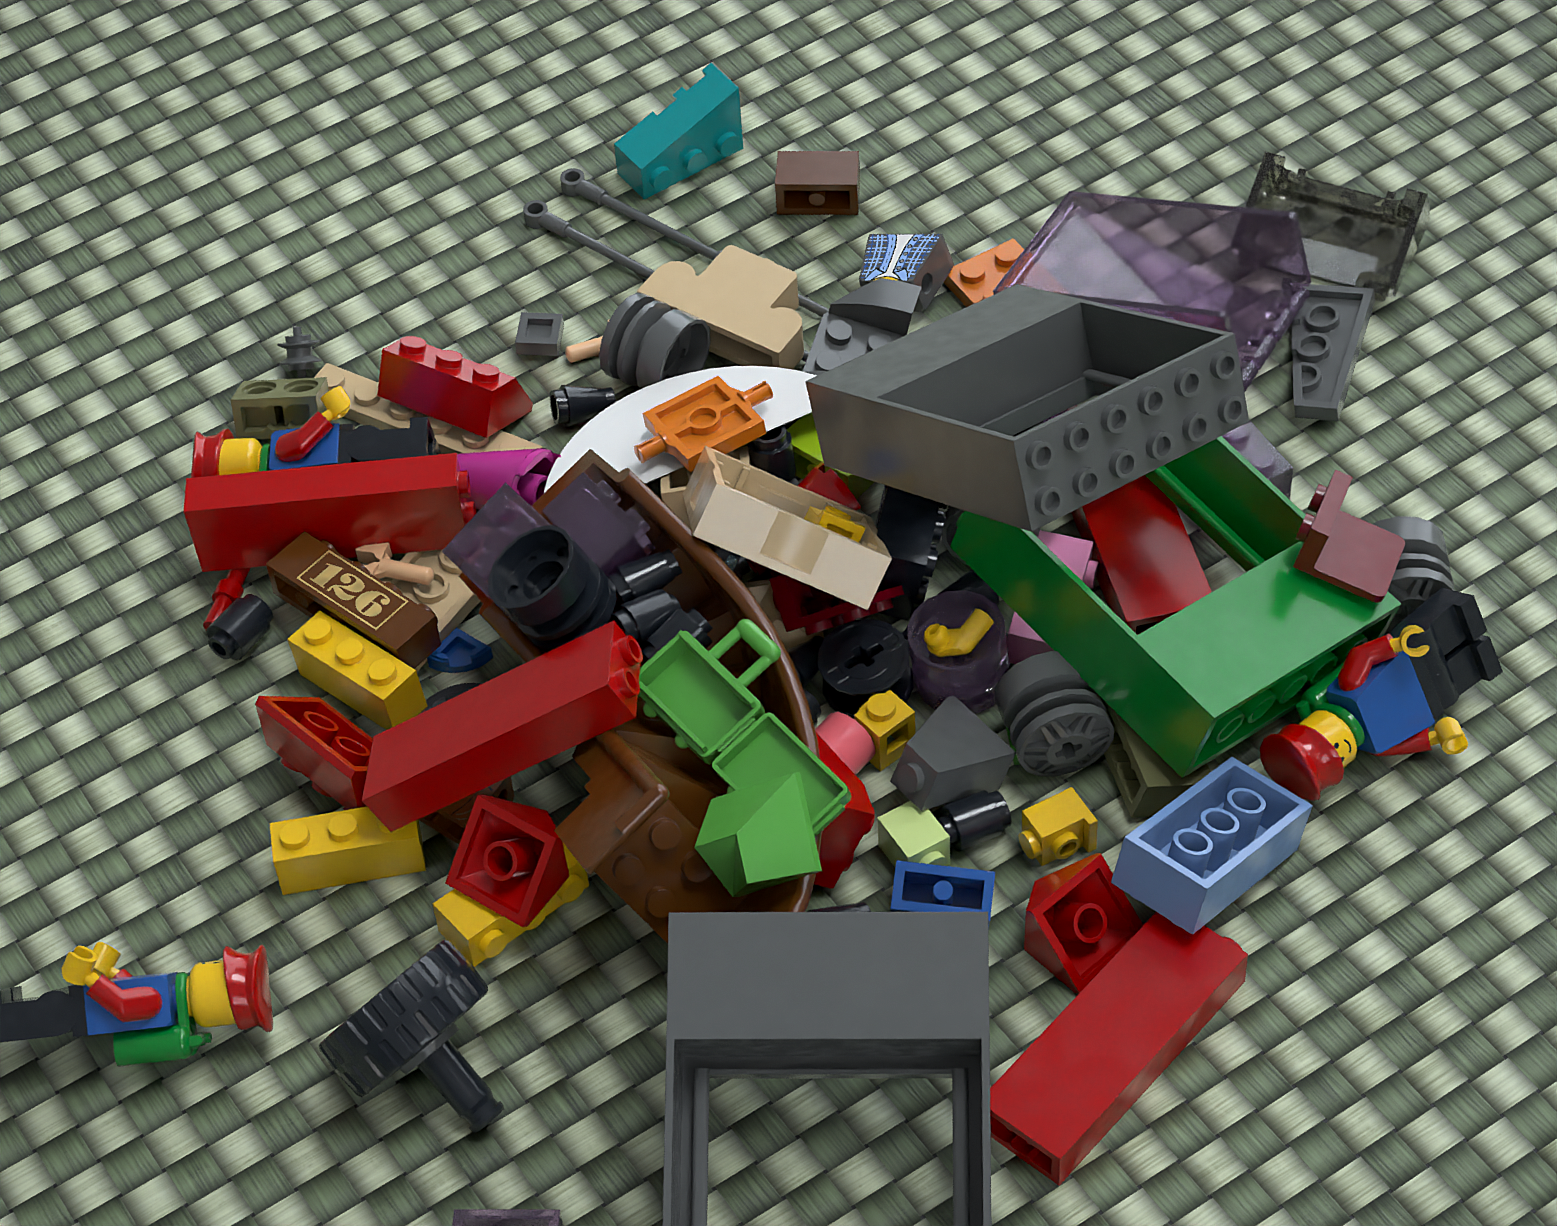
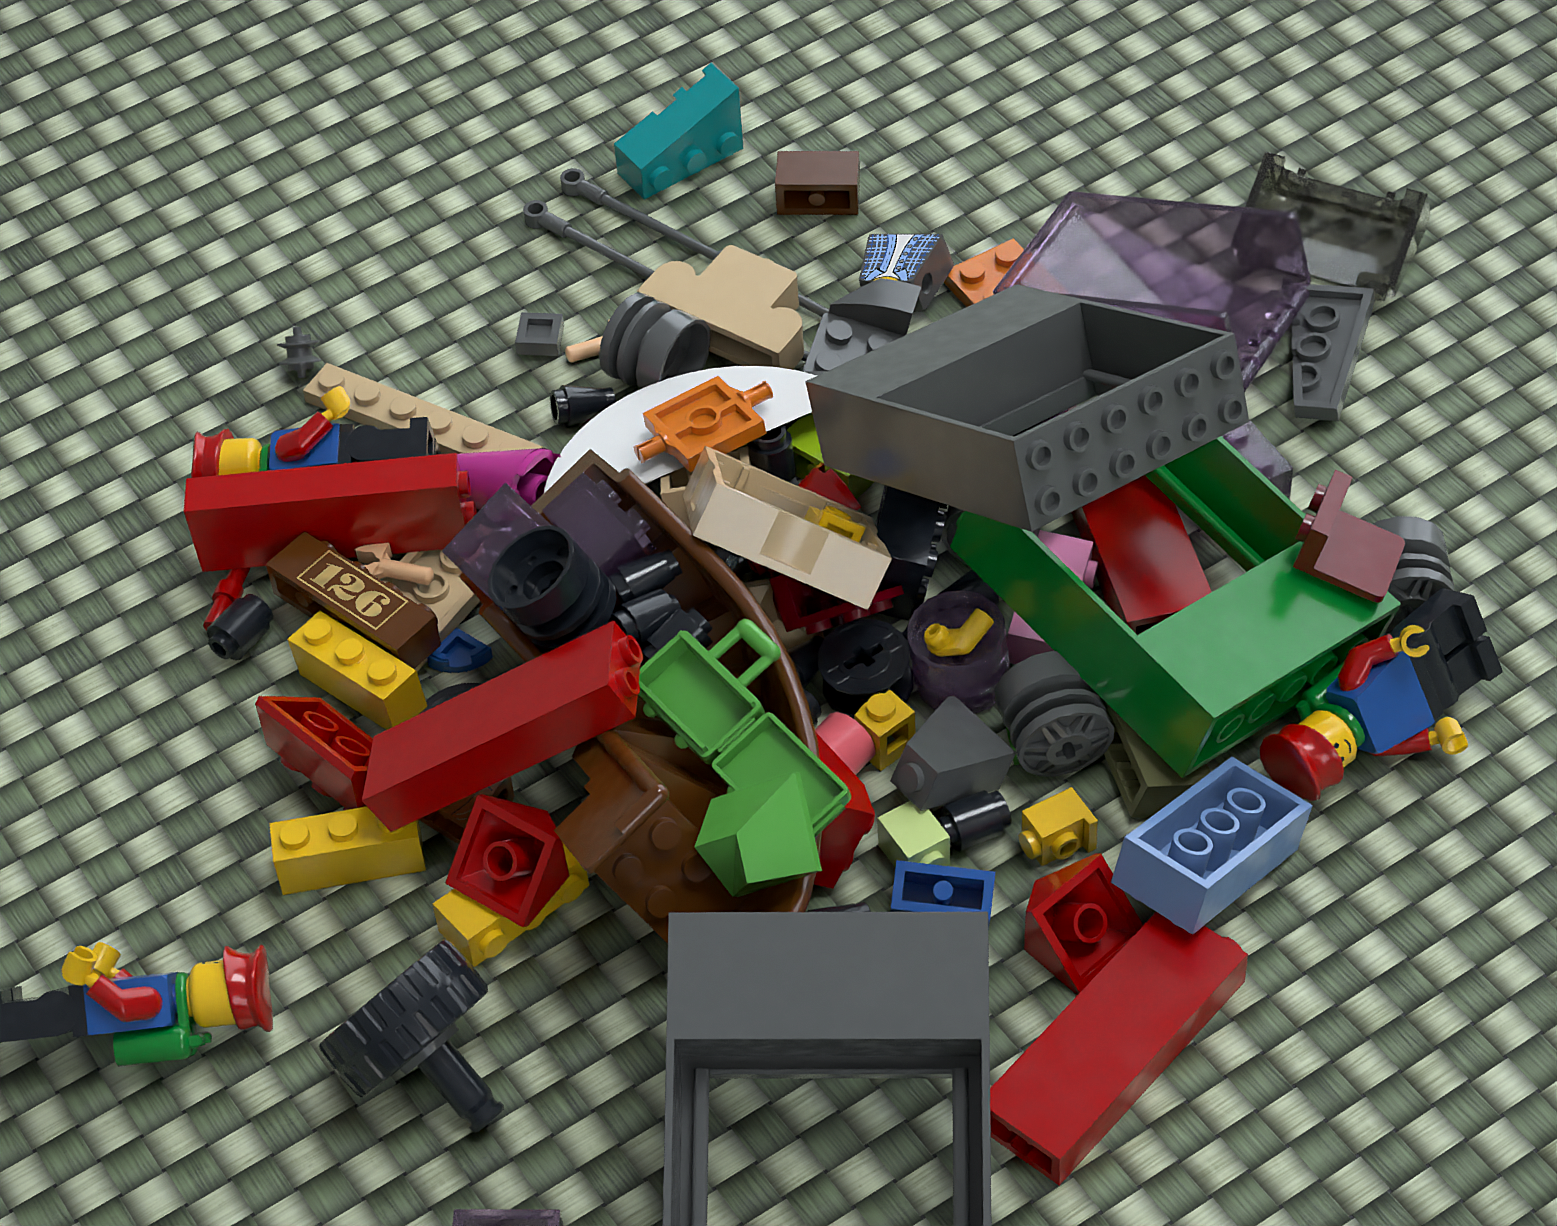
(276, 405): olive brick -> none
(450, 387): red slope -> none

